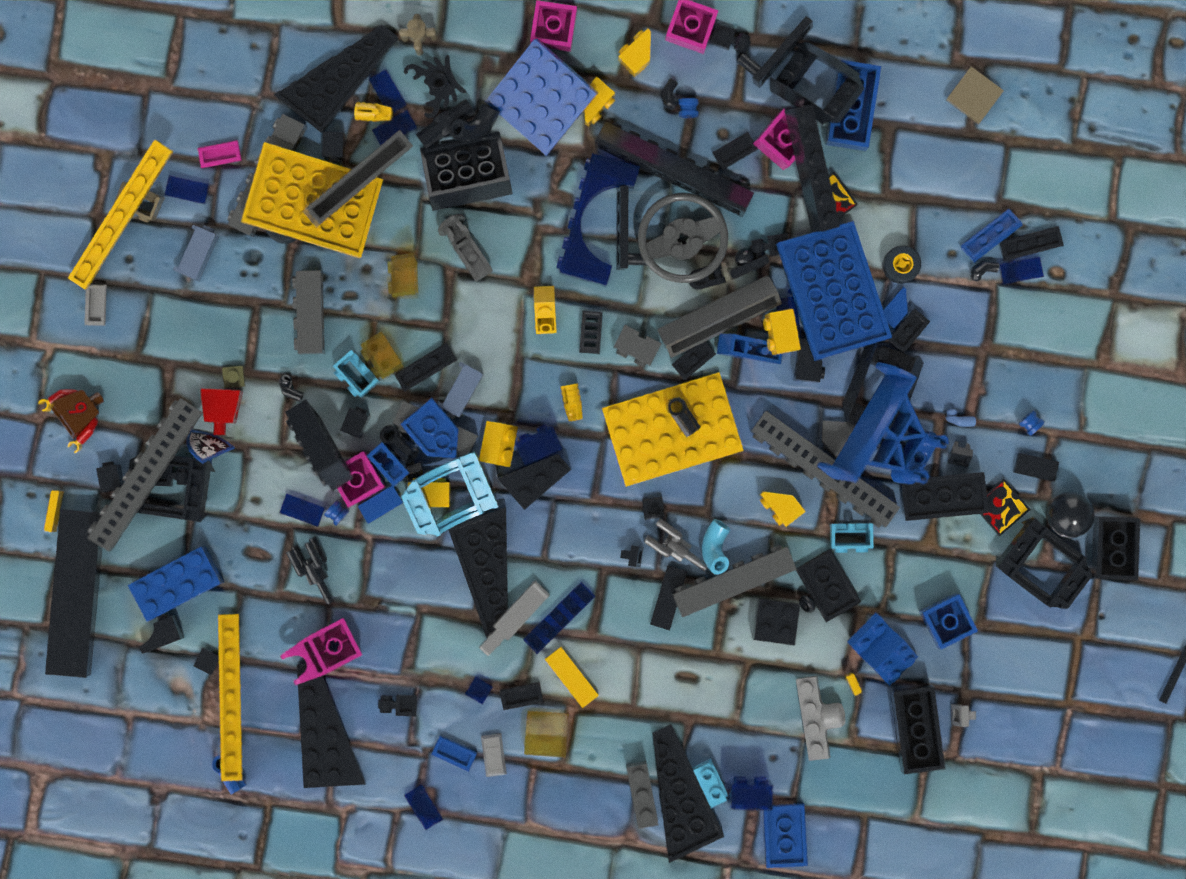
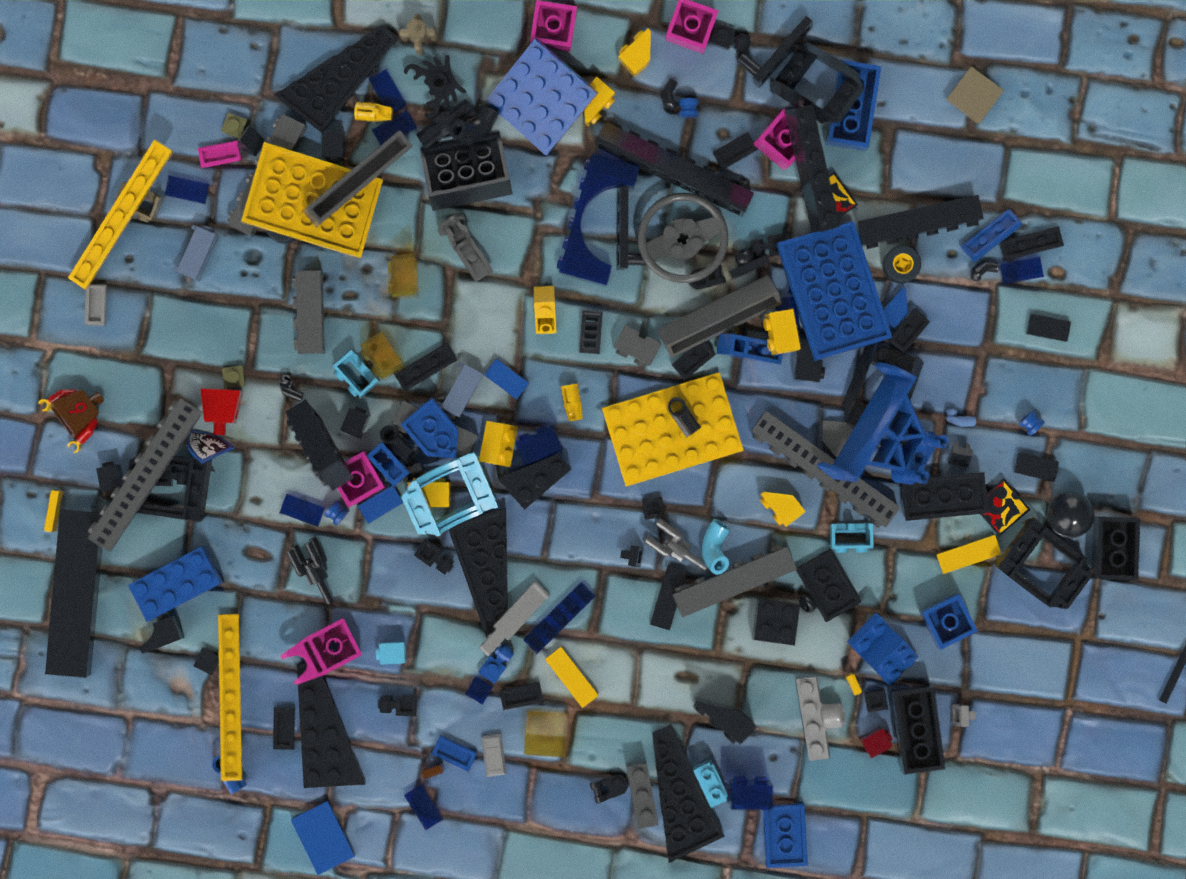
(234, 126): none -> olive plate
(251, 141): none -> black slope
(284, 728): none -> black tile
(323, 837): none -> blue tile
(391, 652): none -> medium azure brick
(430, 553): none -> black plate
(433, 770): none -> reddish brown tile
(493, 668): none -> blue plate
(506, 379): none -> blue tile
(616, 784): none -> black plate
(730, 719): none -> black slope
(875, 700): none -> black tile
(876, 741): none -> dark red brick
(920, 220): none -> black brick
(968, 554): none -> yellow tile
(1048, 328): none -> black tile

